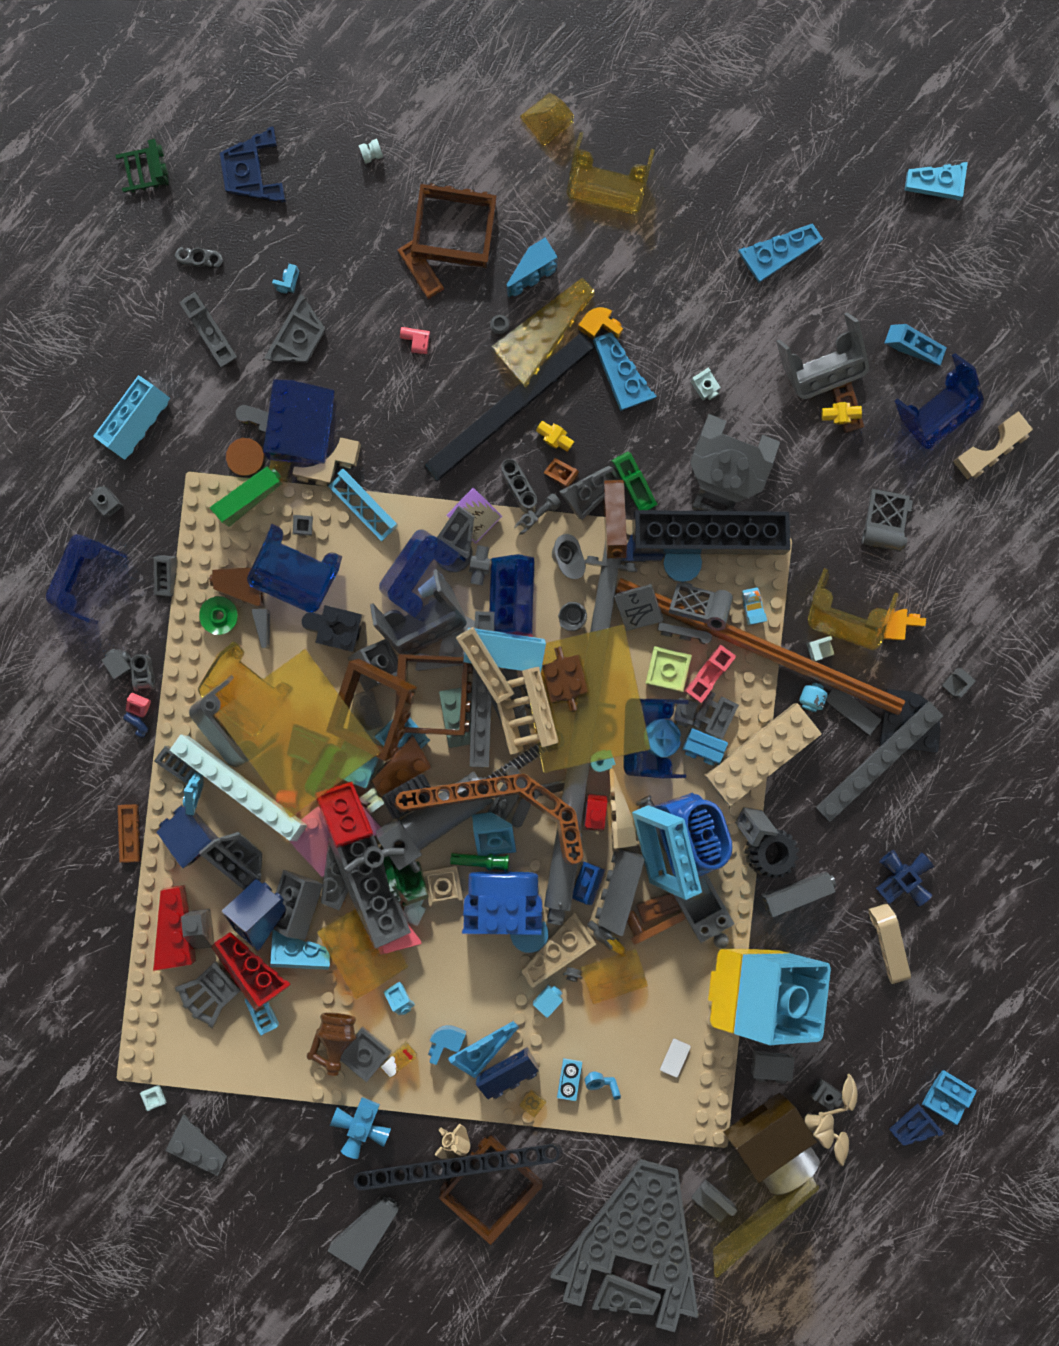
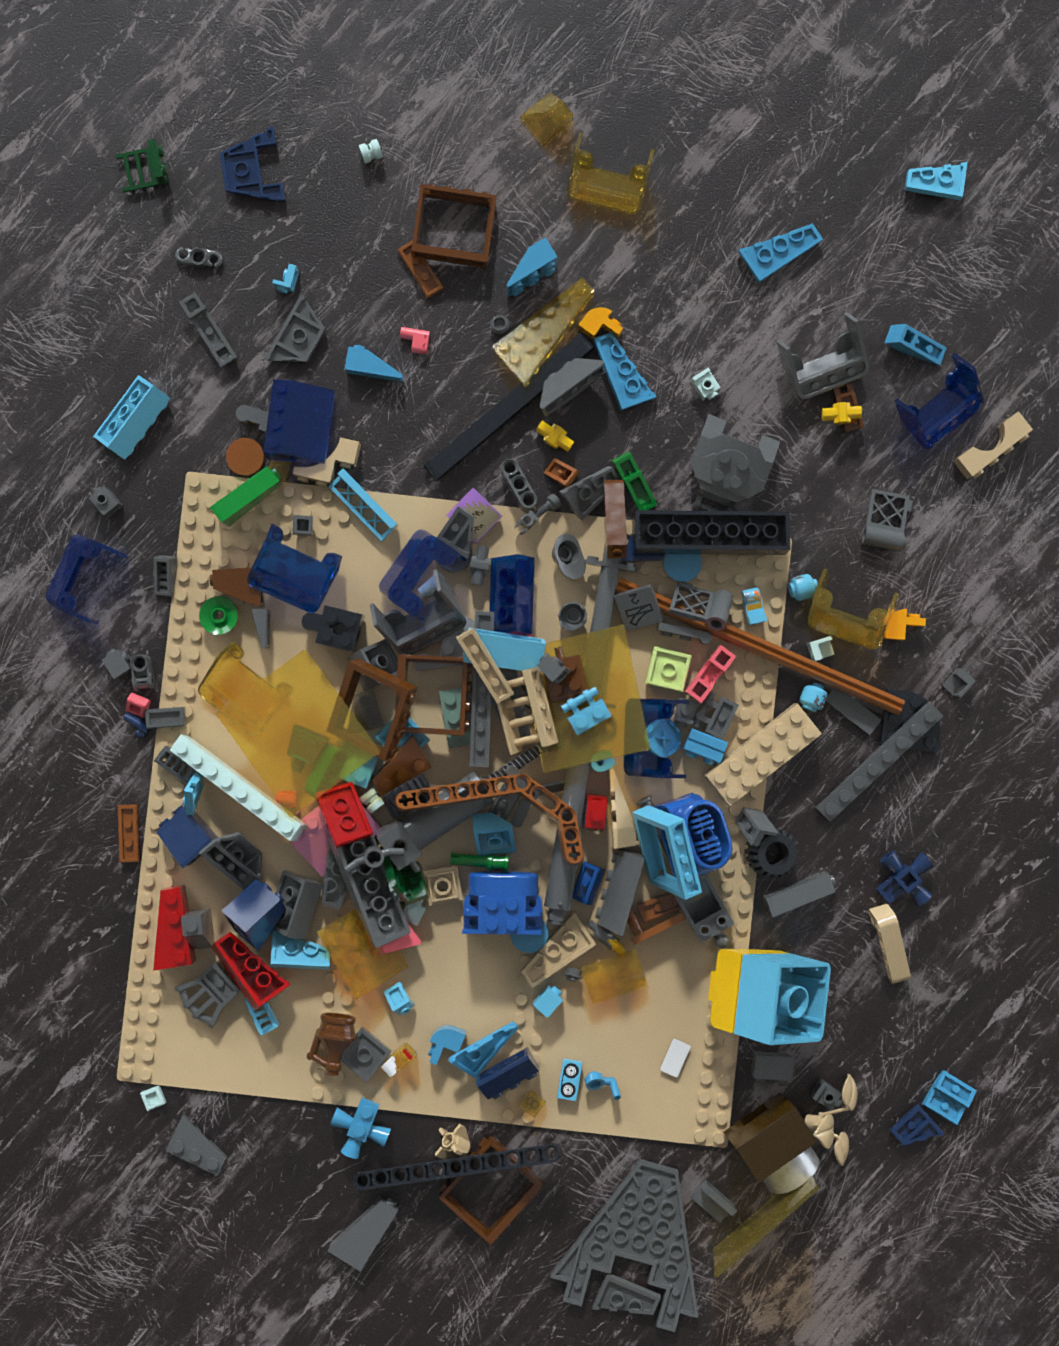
(165, 717): none -> dark grey tile
(204, 716): dark grey windscreen -> none
(364, 363): none -> dark azure slope
(553, 668): none -> dark grey brick
(569, 382): none -> dark grey wedge
(588, 716): none -> medium azure plate
(802, 587): none -> medium azure head

